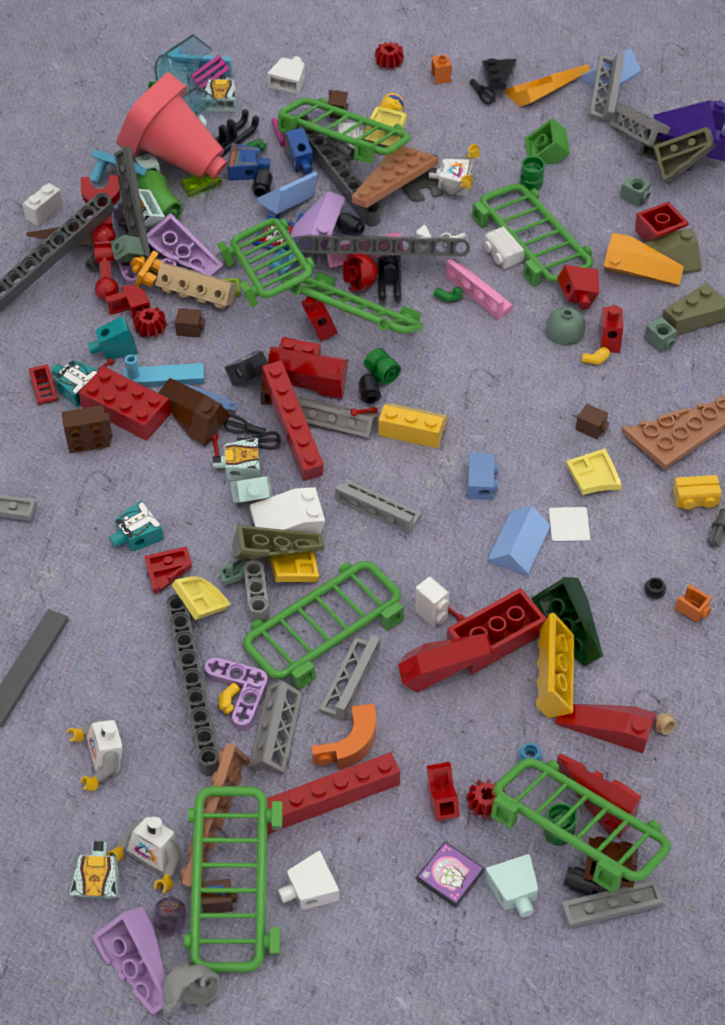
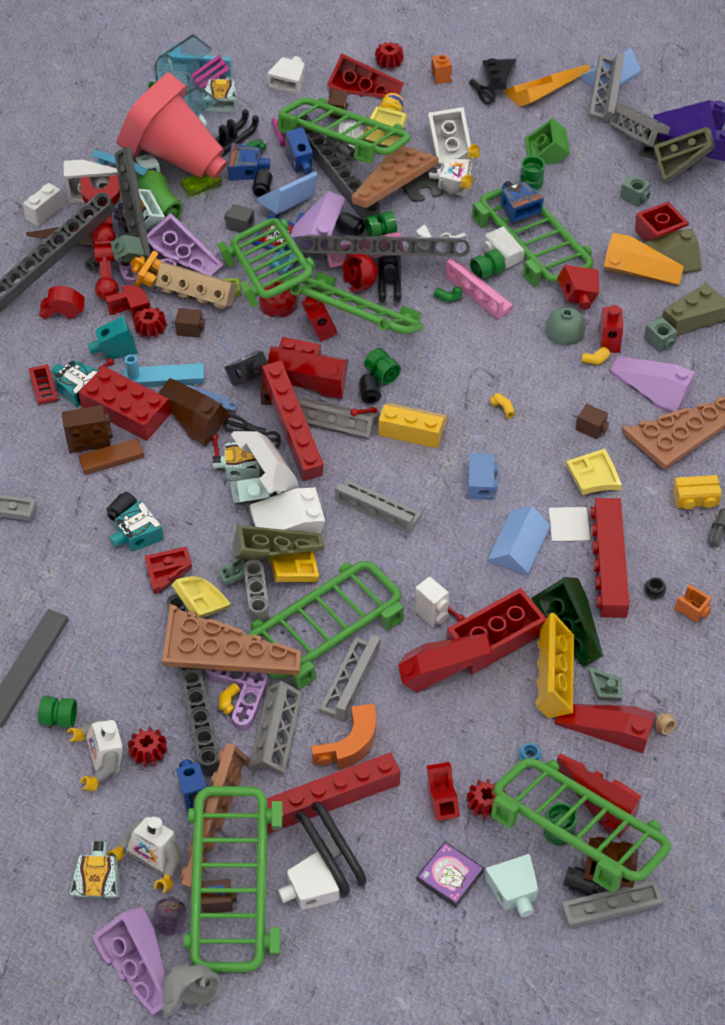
(60, 712): none -> green wheel
(62, 300): none -> red brick
(76, 169): none -> white slope
(111, 456): none -> dark orange tile
(120, 505): none -> black brick
(147, 747): none -> red gear
(190, 781): none -> blue torso
(218, 646): none -> nougat wing
(239, 218): none -> dark grey brick
(277, 473): none -> white wedge
(281, 304): none -> red cylinder
(332, 848): none -> black piece
(362, 79): none -> red wedge
(381, 225): none -> green wheel
(448, 133): none -> white slope
(488, 265): none -> green wheel
(504, 402): none -> yellow arm
(520, 201): none -> blue torso
(606, 685): none -> sand green piece
(610, 558): none -> red brick
(661, 382): none -> lavender wedge

